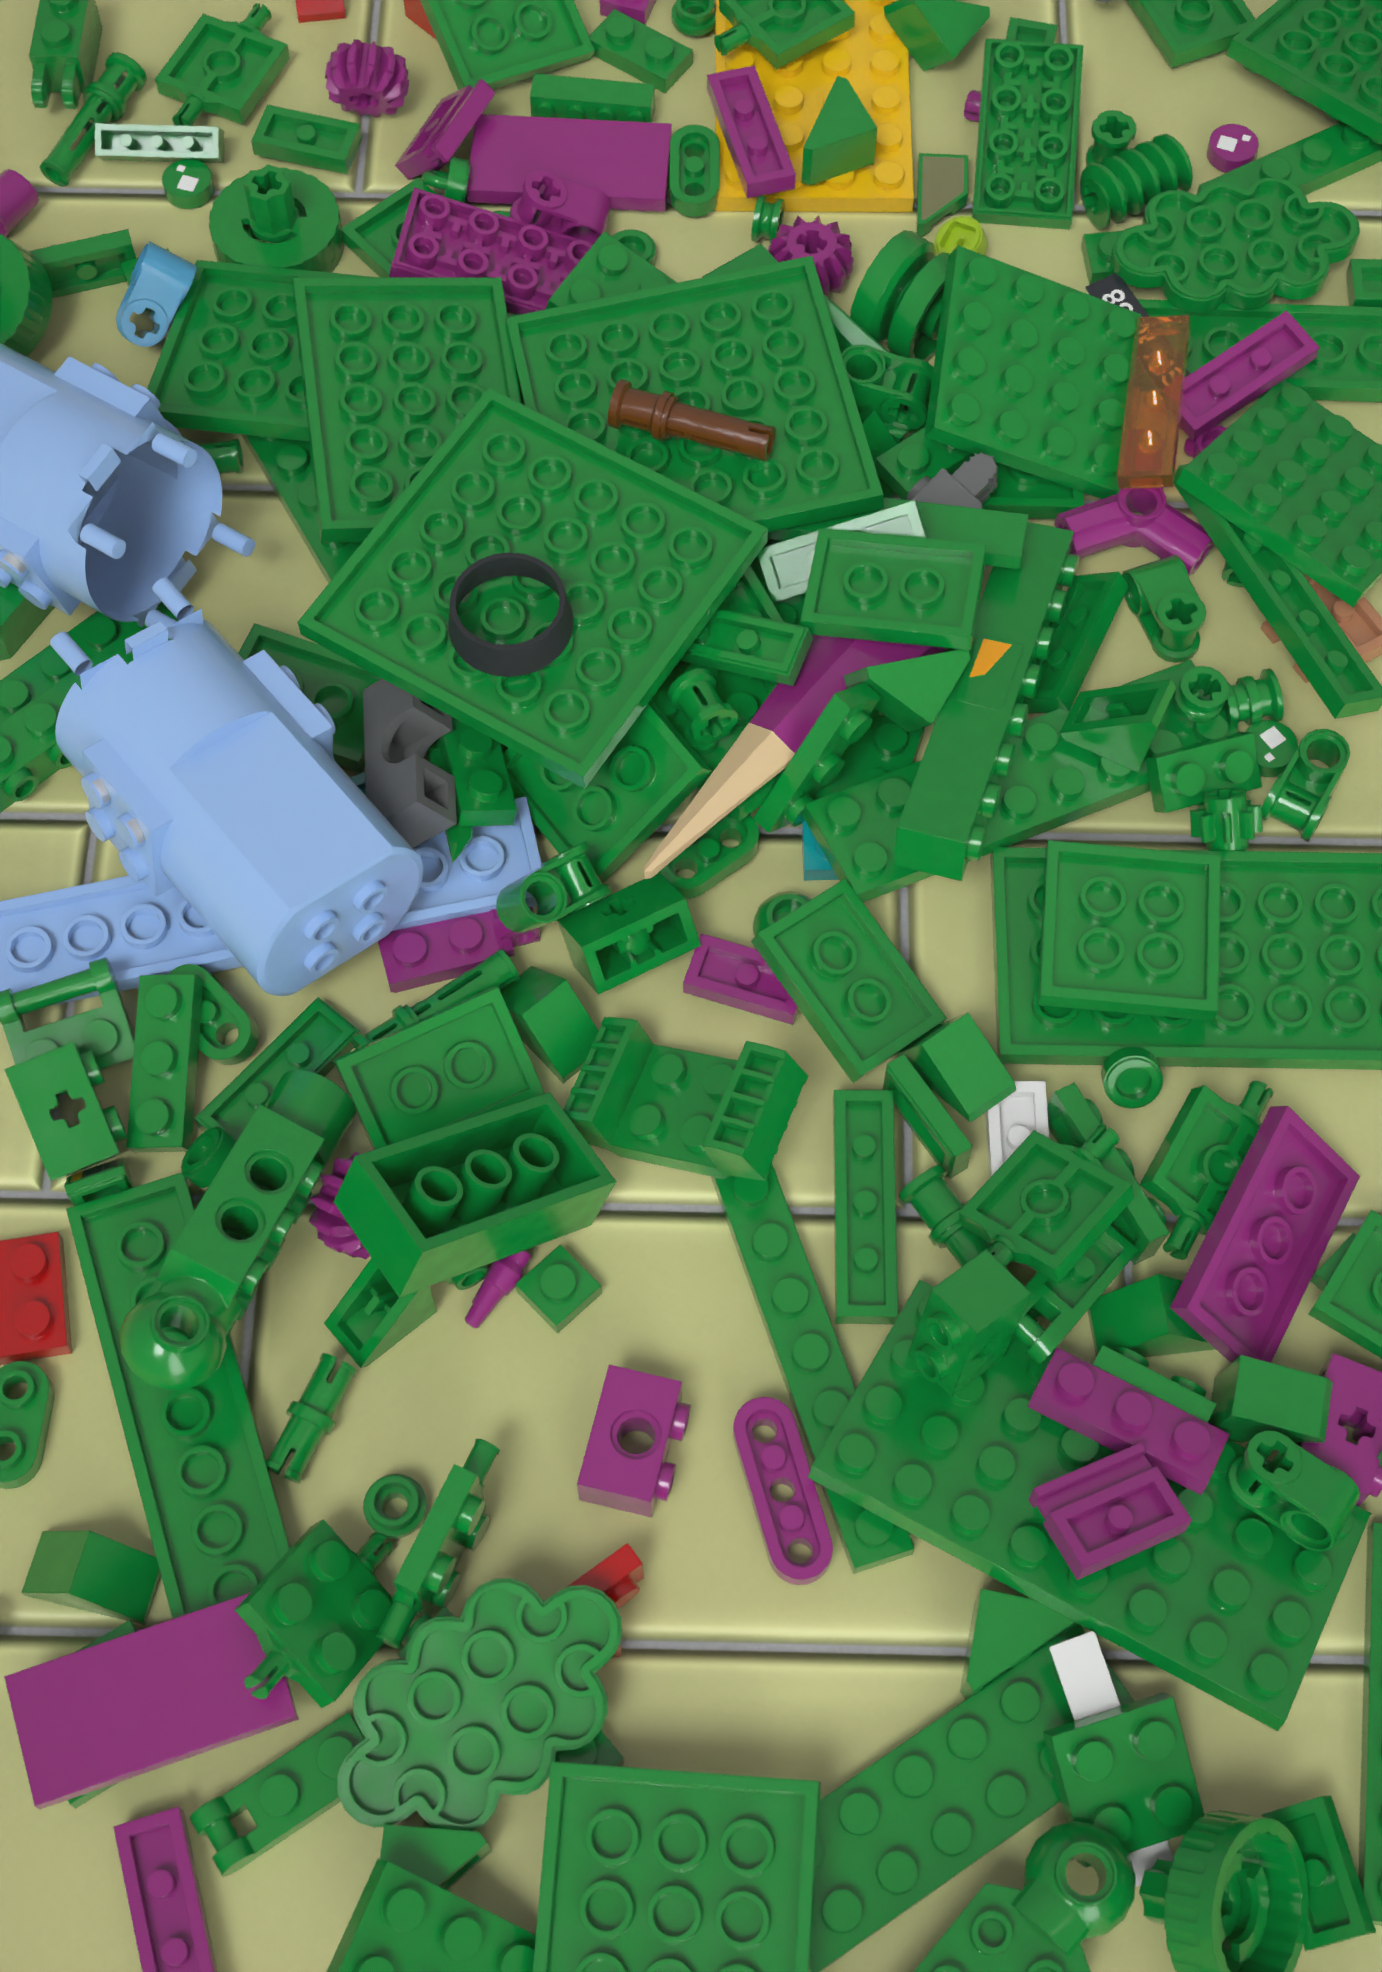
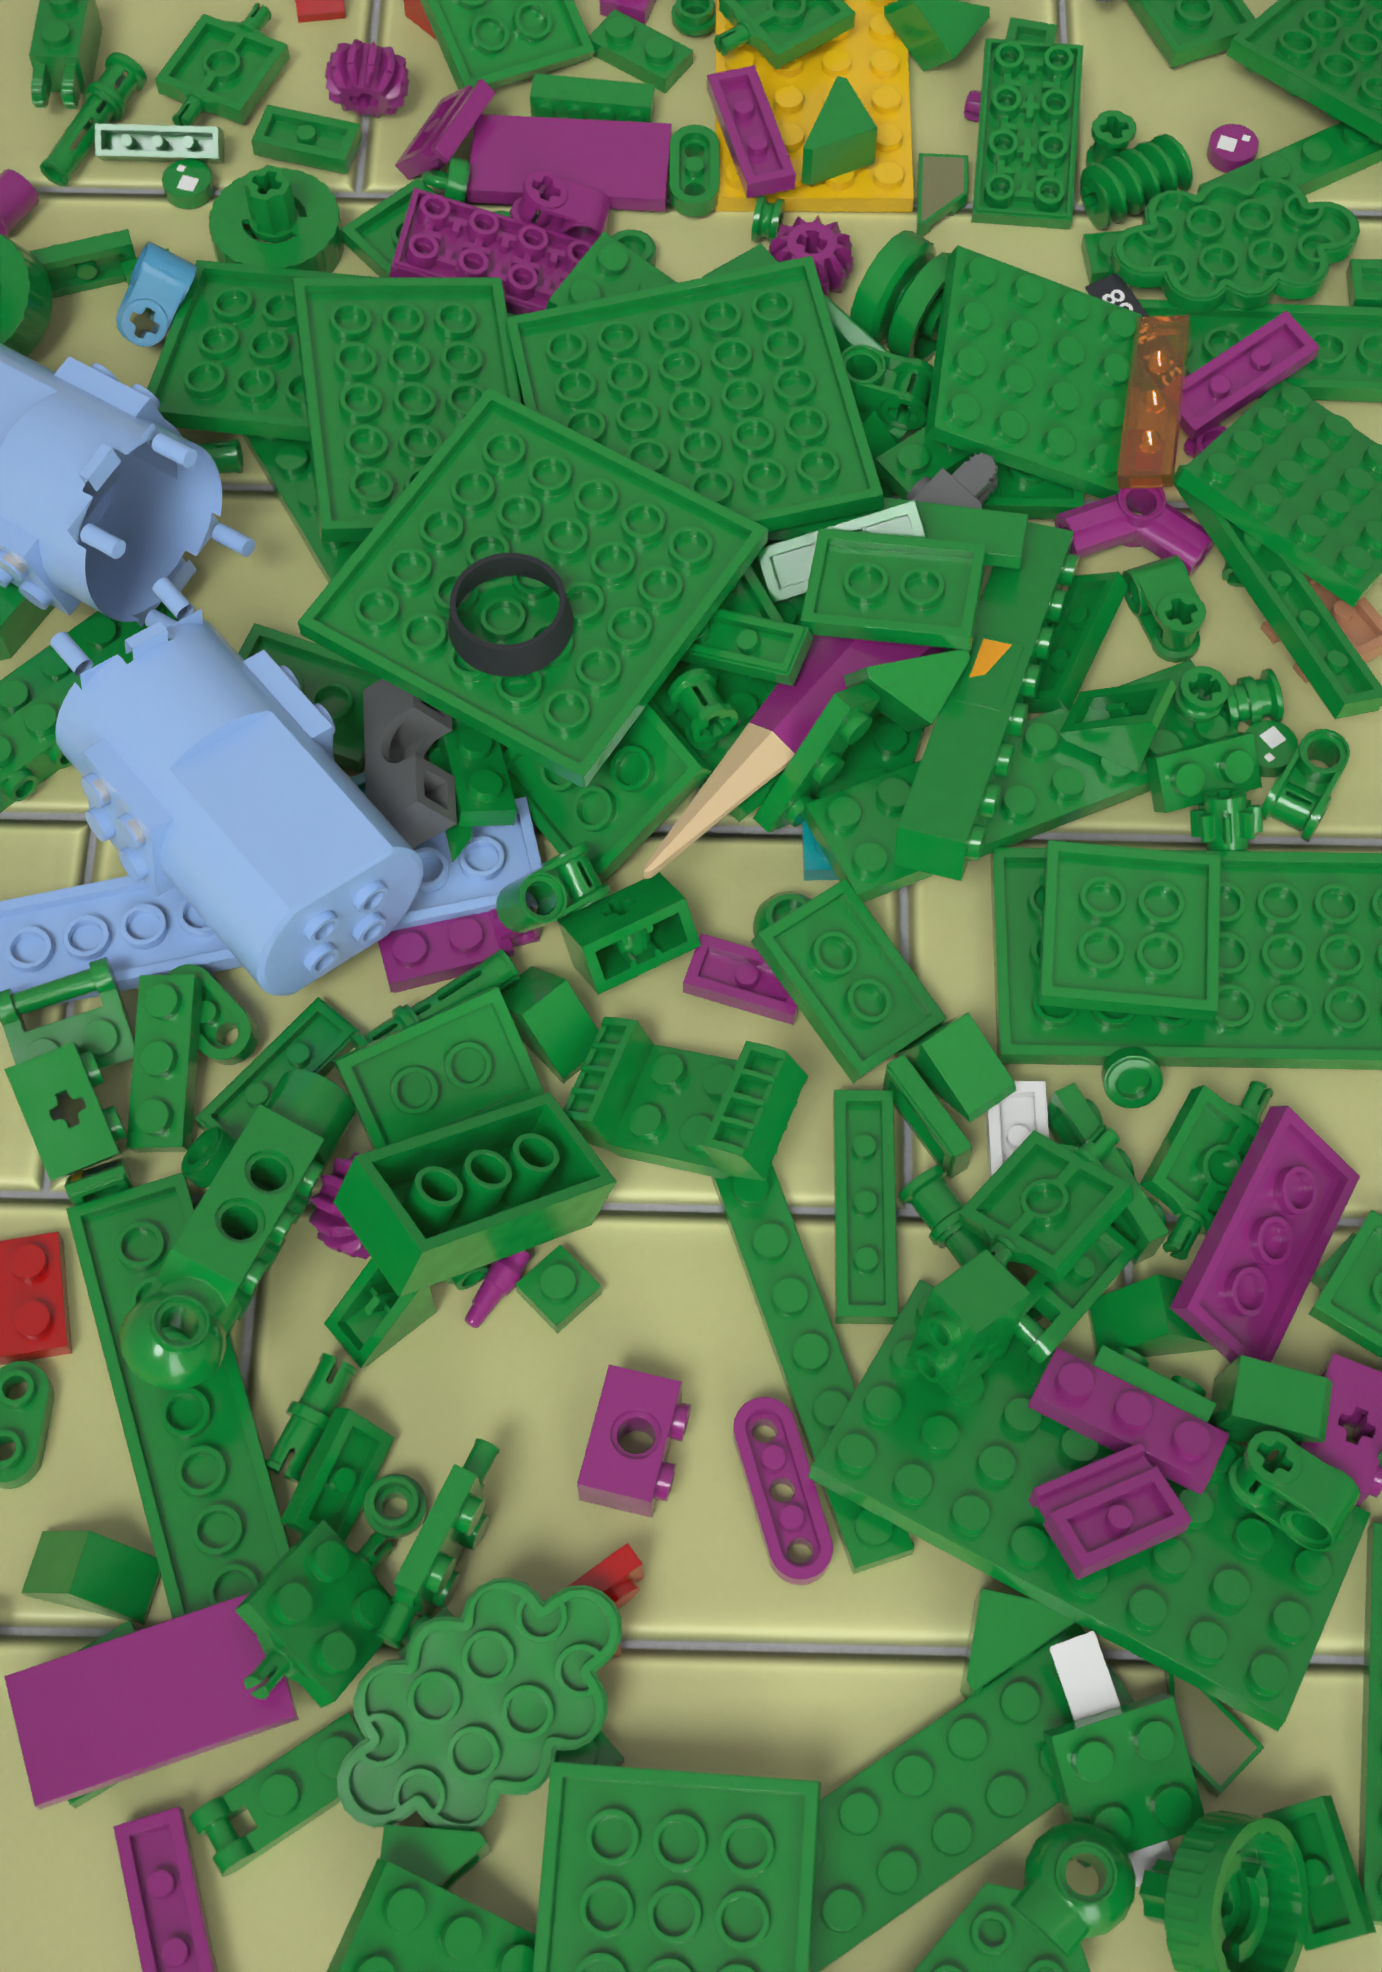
(338, 1474): none -> green plate
(667, 417): reddish brown pin -> none
(711, 859): green plate -> none
(962, 232): lime tile -> none
(1214, 1738): none -> olive tile

